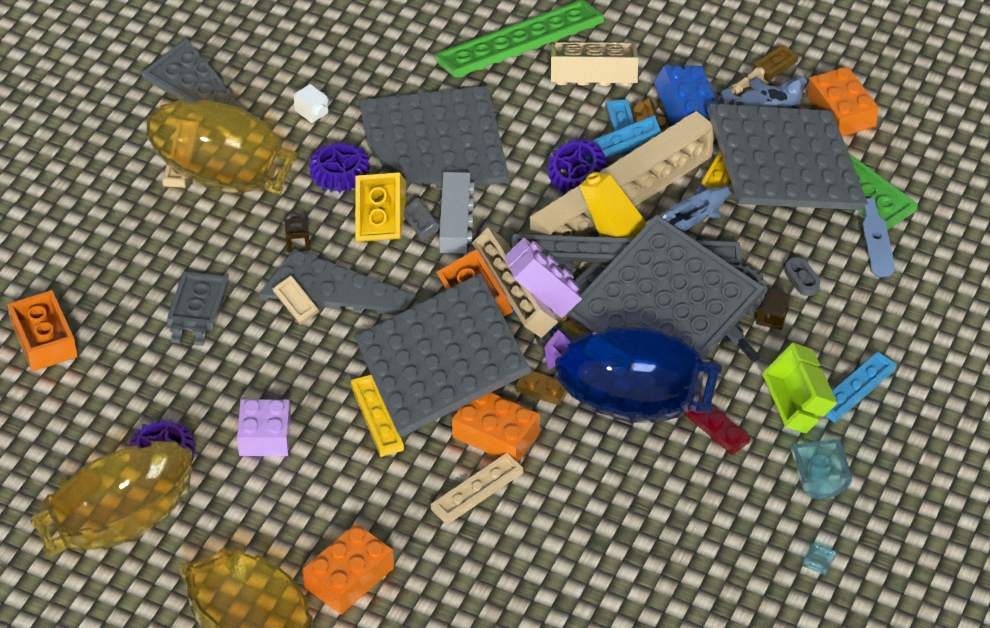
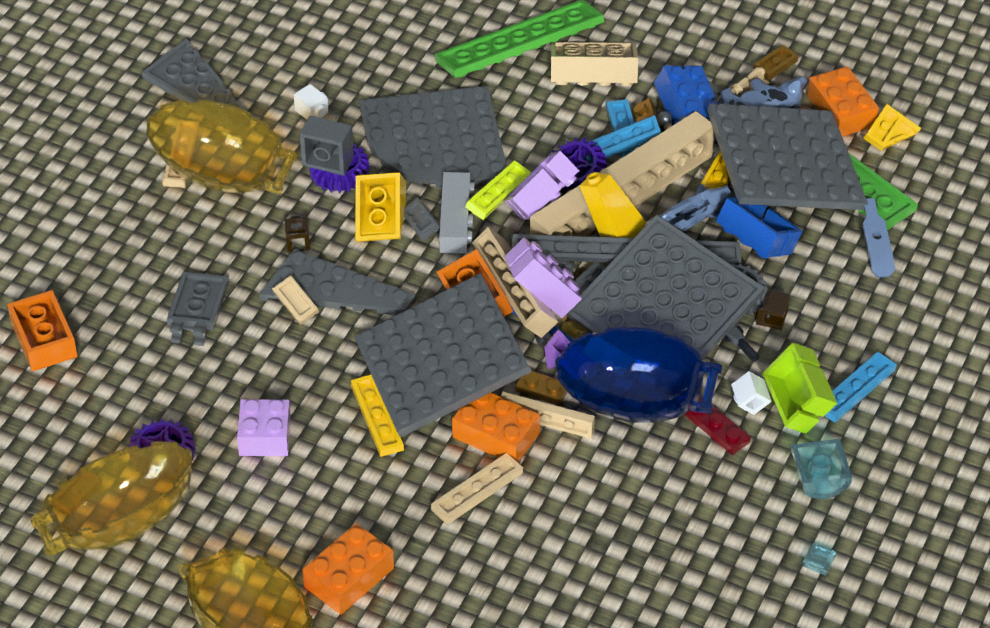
(326, 145): none -> dark grey brick
(497, 190): none -> neon yellow plate
(542, 185): none -> lavender piece
(557, 416): none -> tan plate
(665, 119): none -> flat silver piece
(751, 393): none -> white brick
(768, 237): none -> blue piece
(802, 276): dark grey plate -> none
(890, 129): none -> yellow wing

